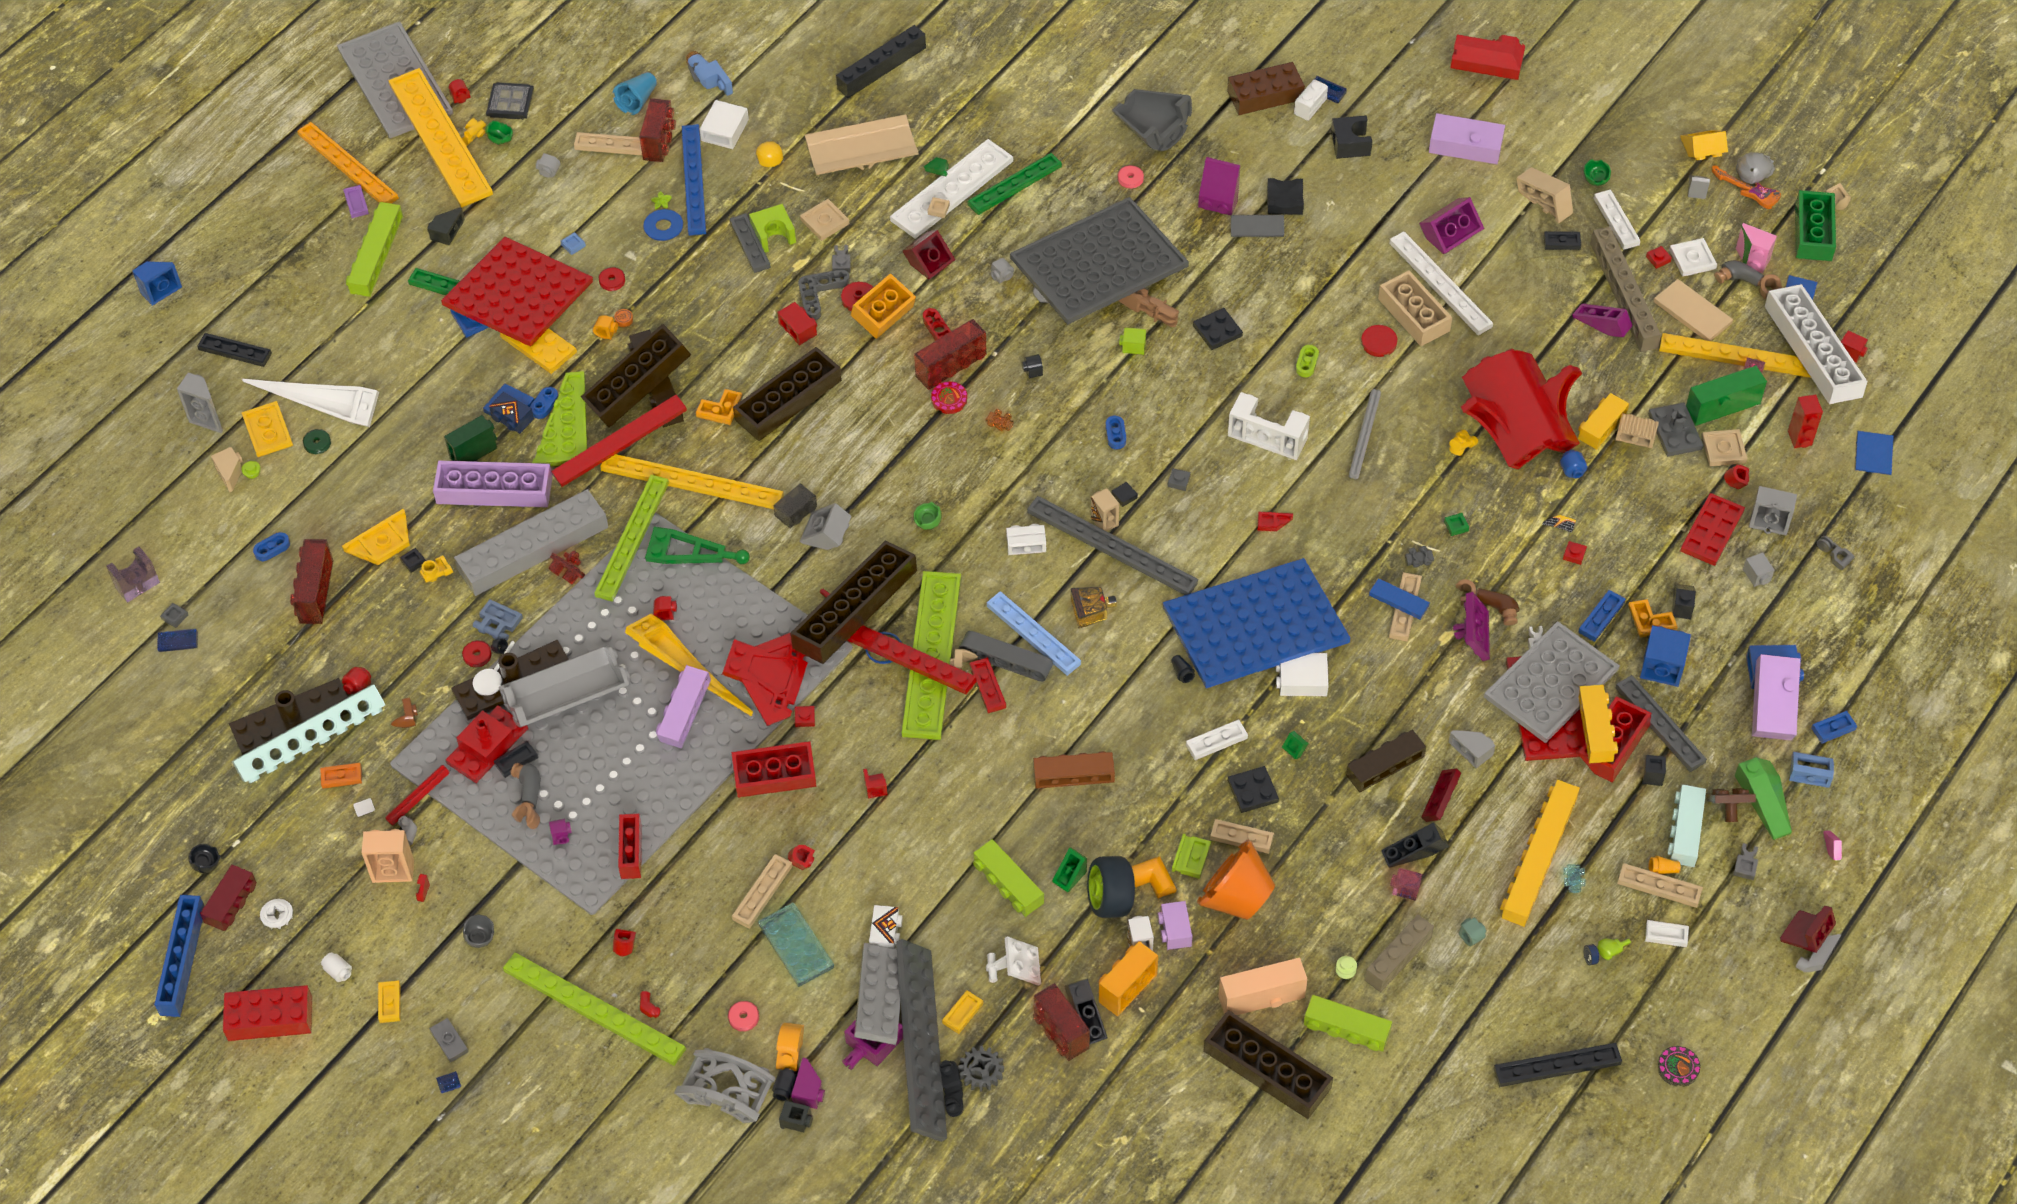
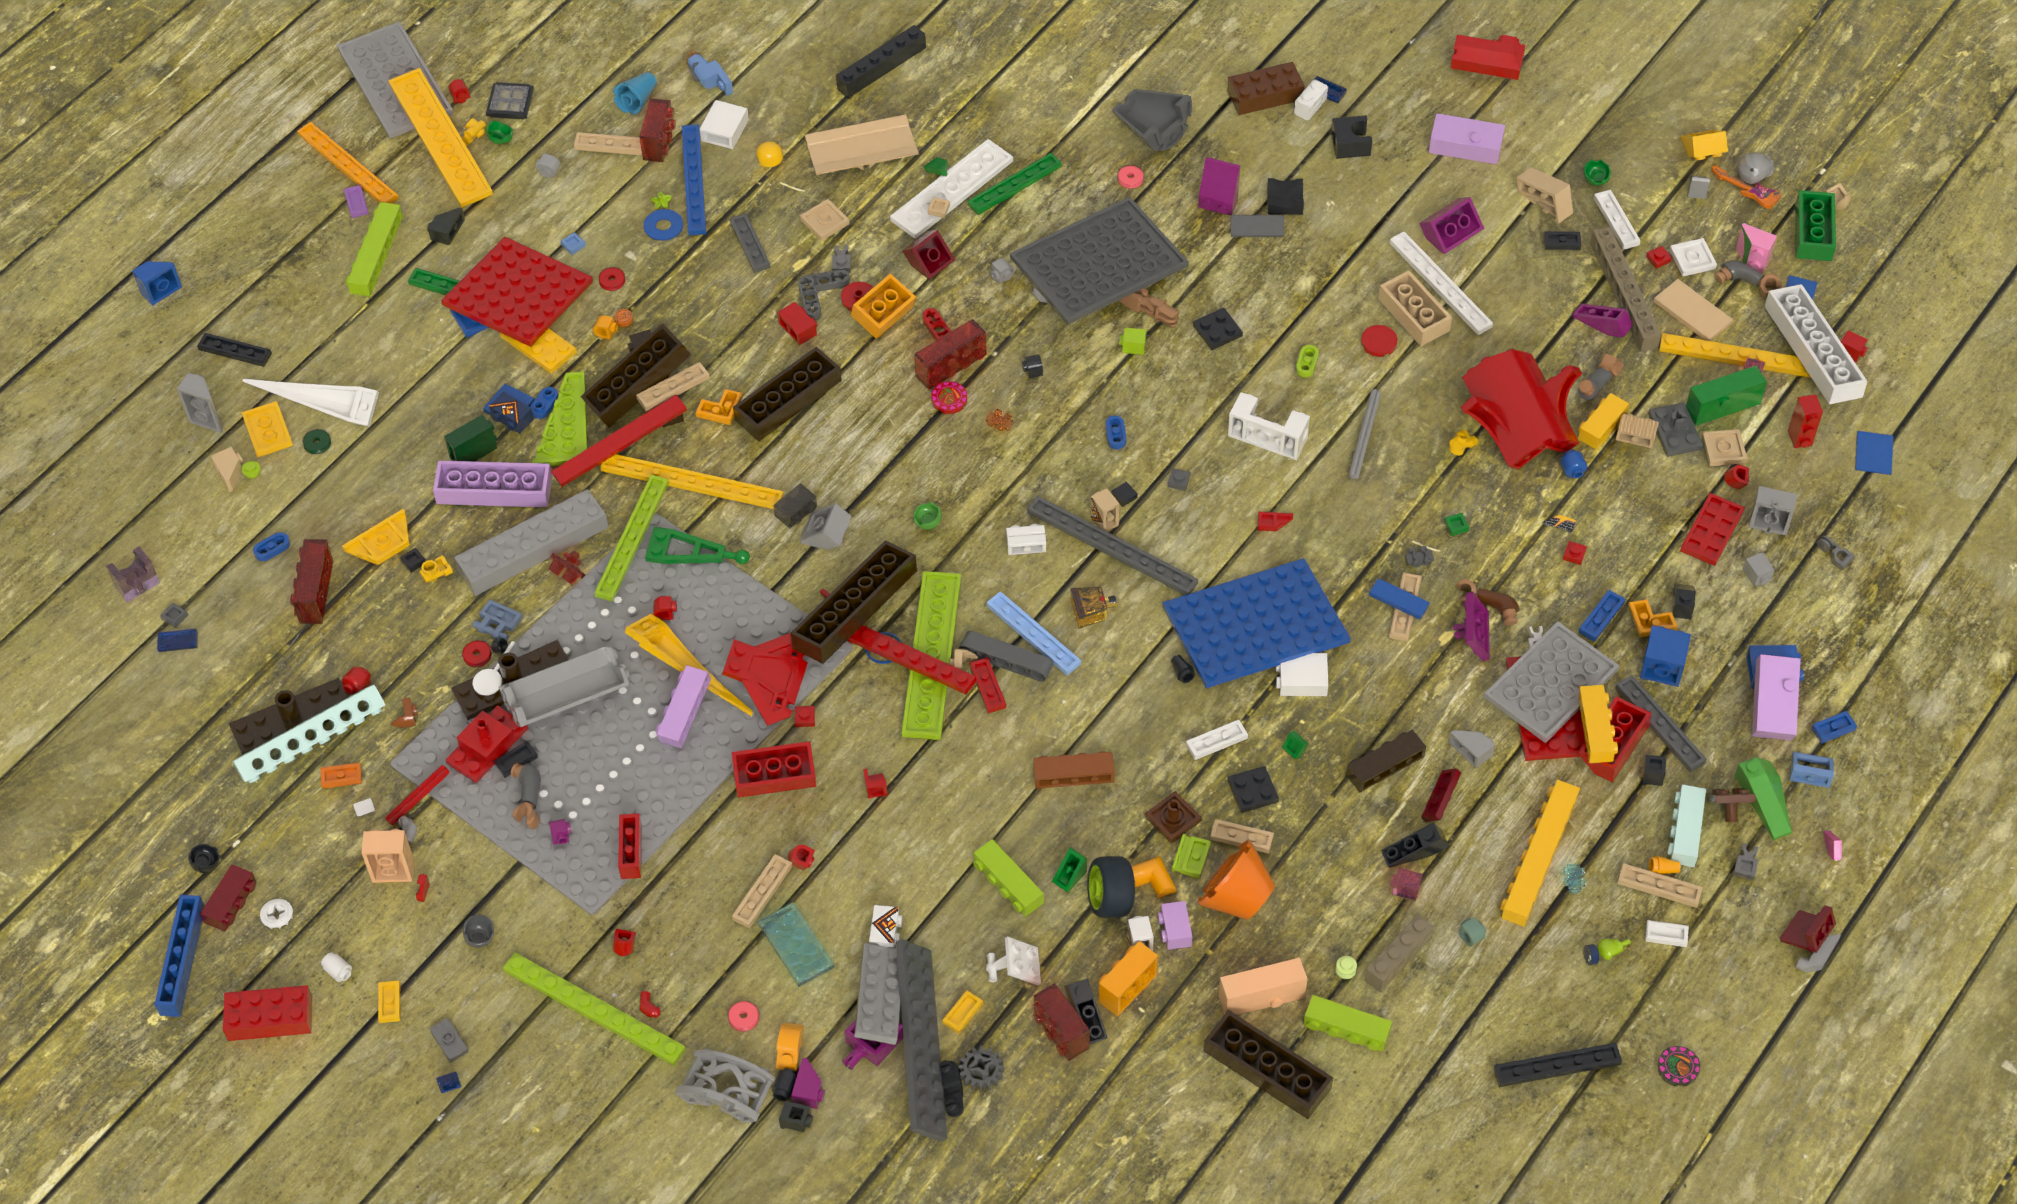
(673, 386): none -> tan plate
(772, 222): lime piece -> none
(1173, 817): none -> reddish brown plate
(1595, 382): none -> piece

